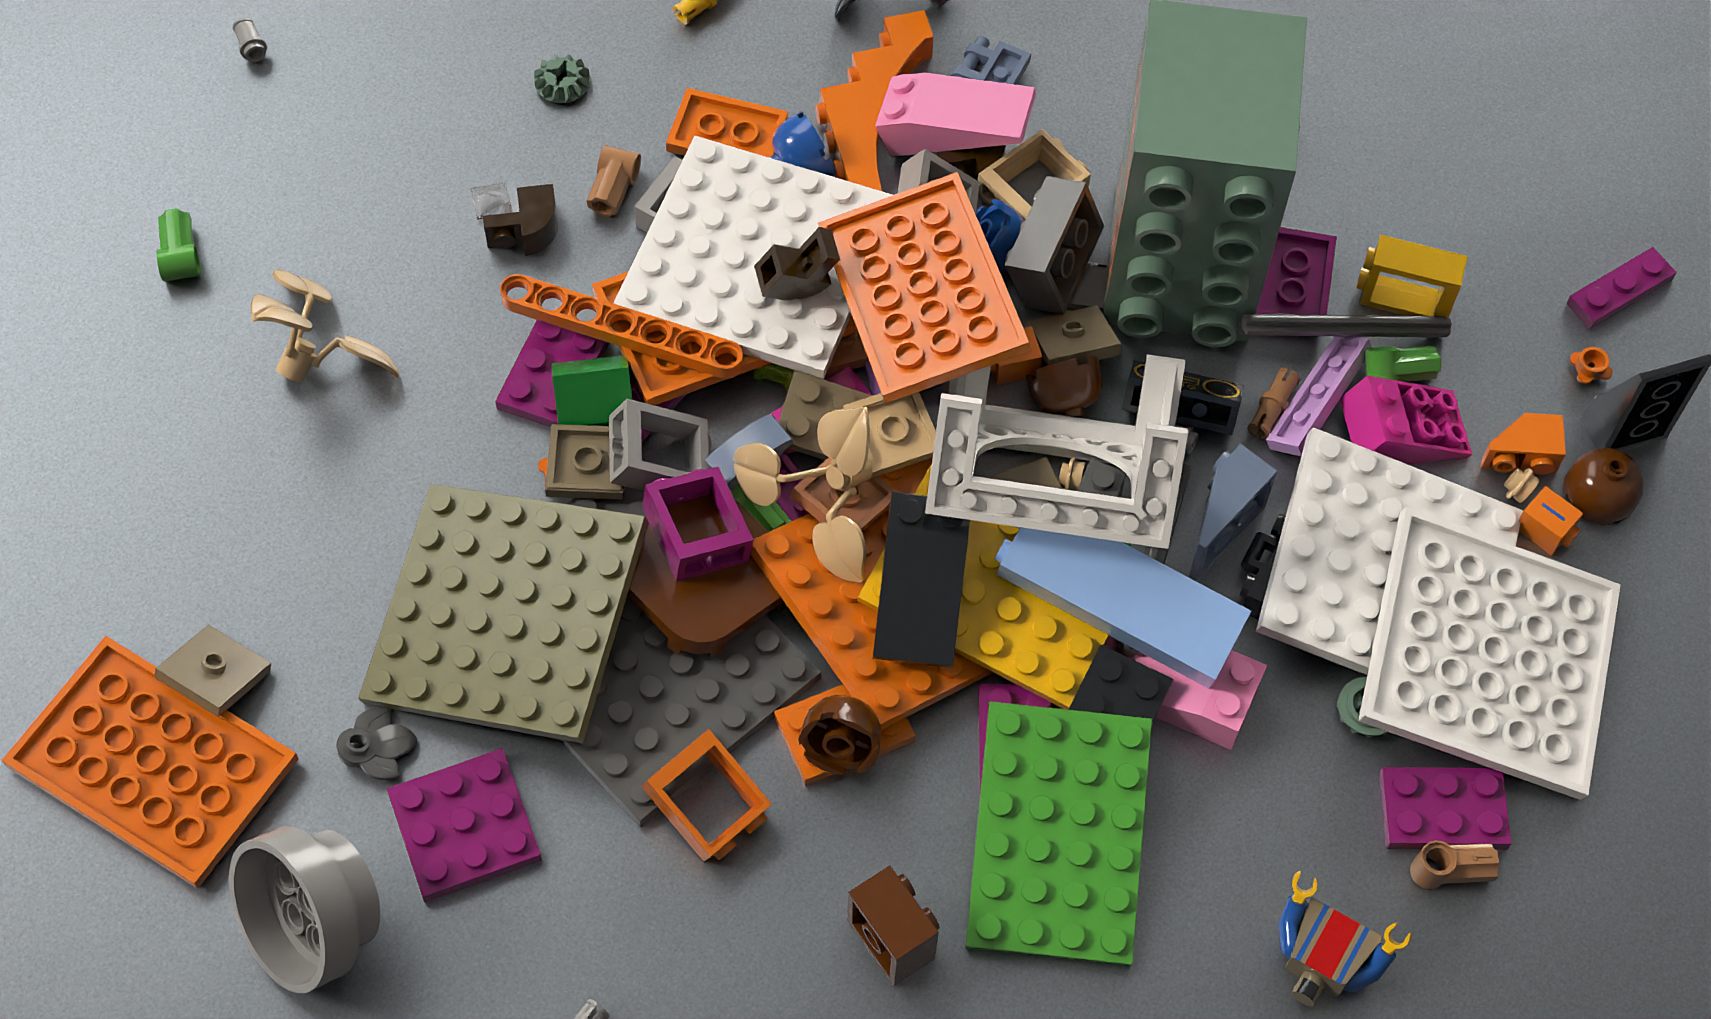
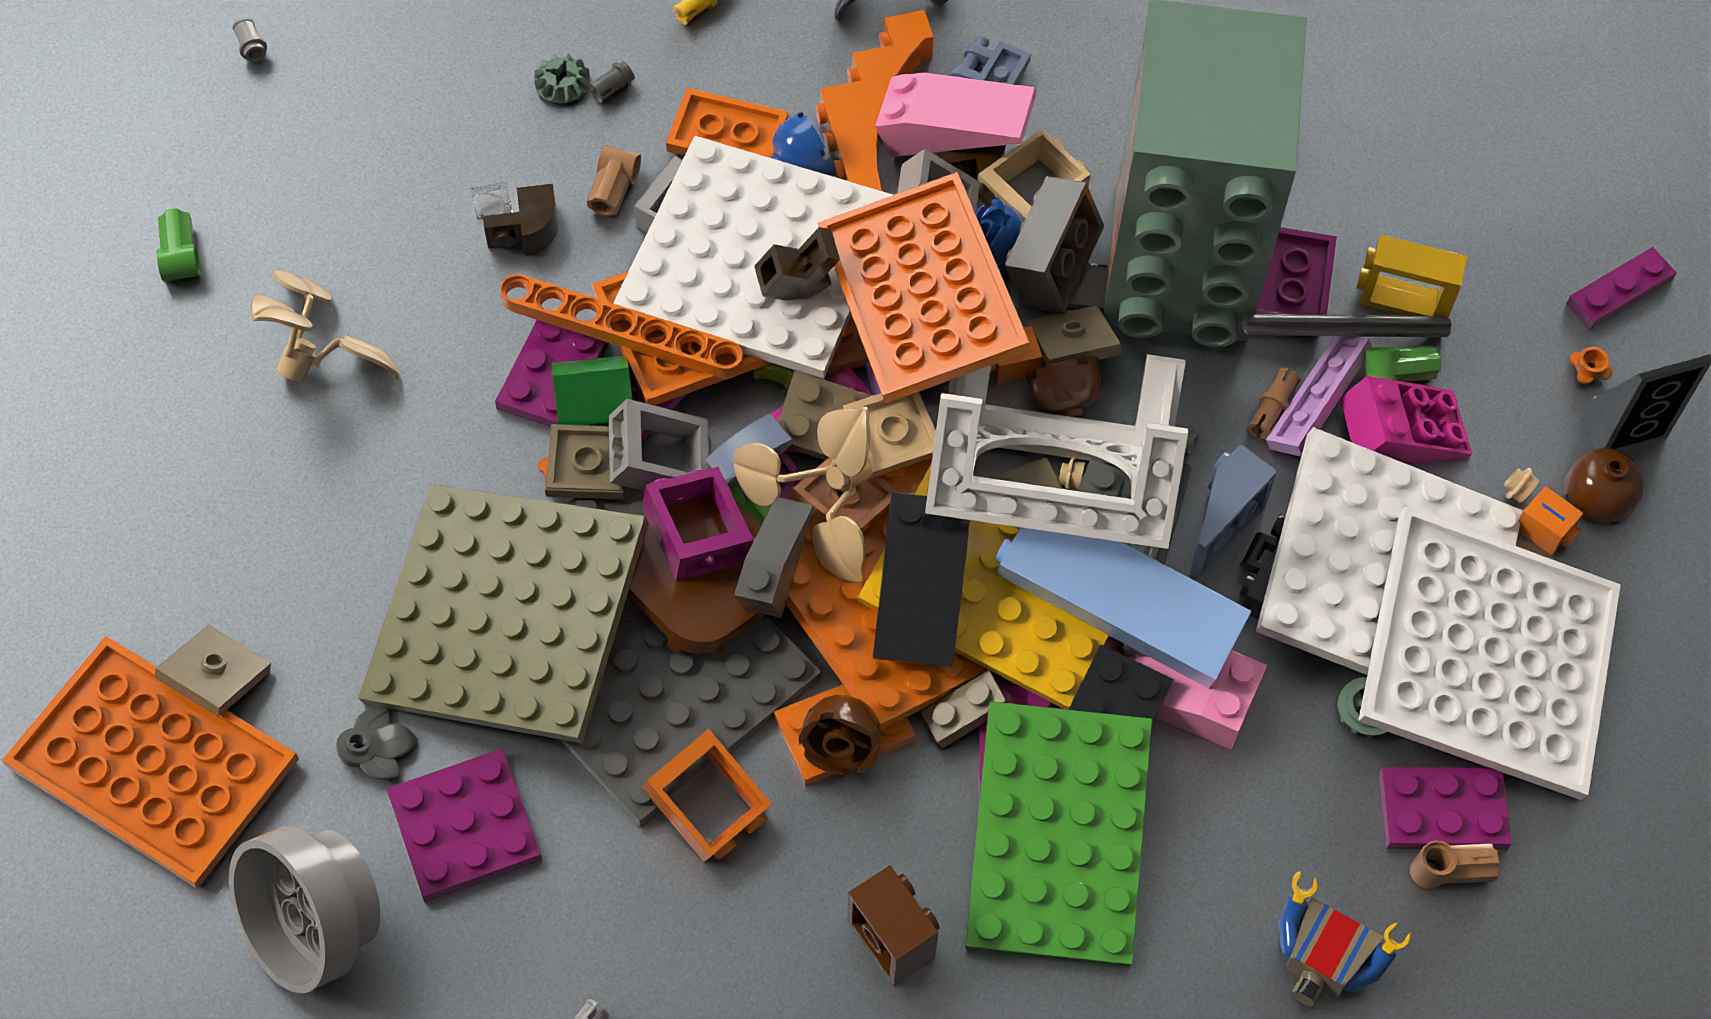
(611, 81): none -> dark grey pin
(774, 558): none -> dark grey slope
(963, 709): none -> dark tan plate
(1202, 401): black piece -> none
(1529, 442): orange slope -> none

